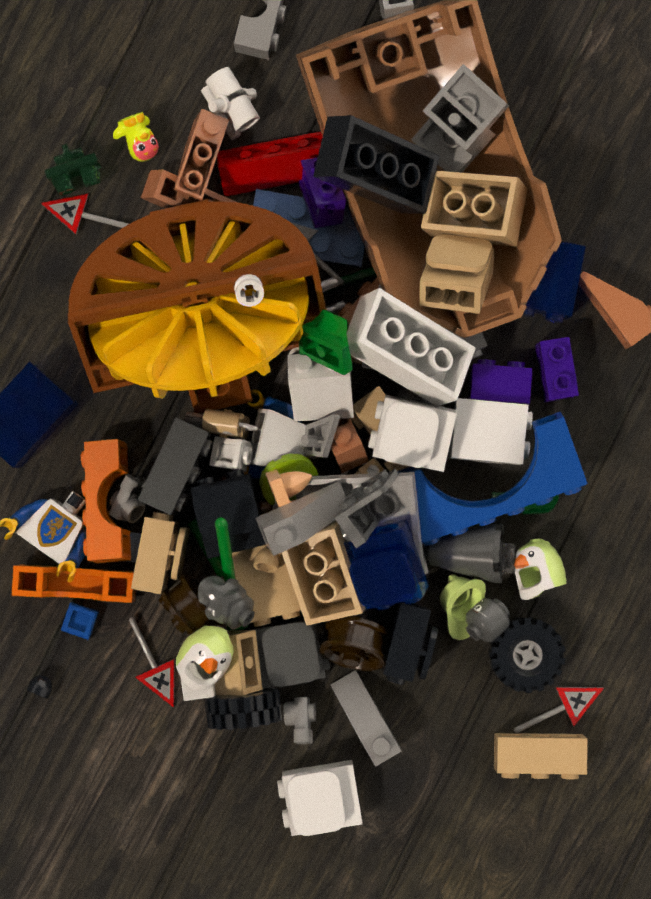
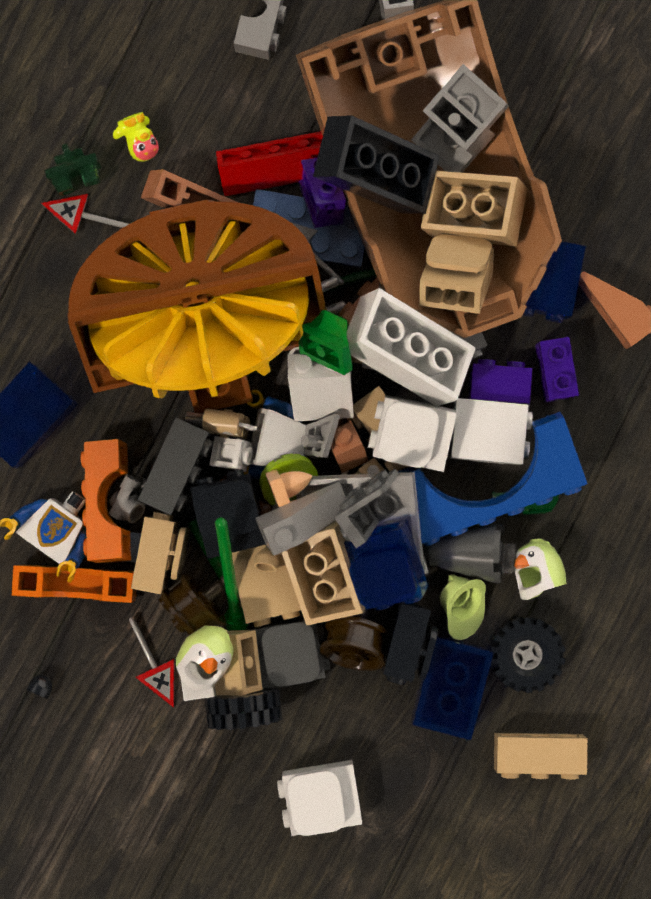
(80, 620): blue tile -> none
(200, 154): nougat slope -> none
(226, 602): dark grey head -> none
(231, 101): white pin -> none
(256, 298): white bush -> none
(301, 715): light grey plate -> none
(365, 718): light grey slope -> none
(453, 688): none -> clear blue brick
(487, 620): dark grey head -> none
(575, 702): piece -> none

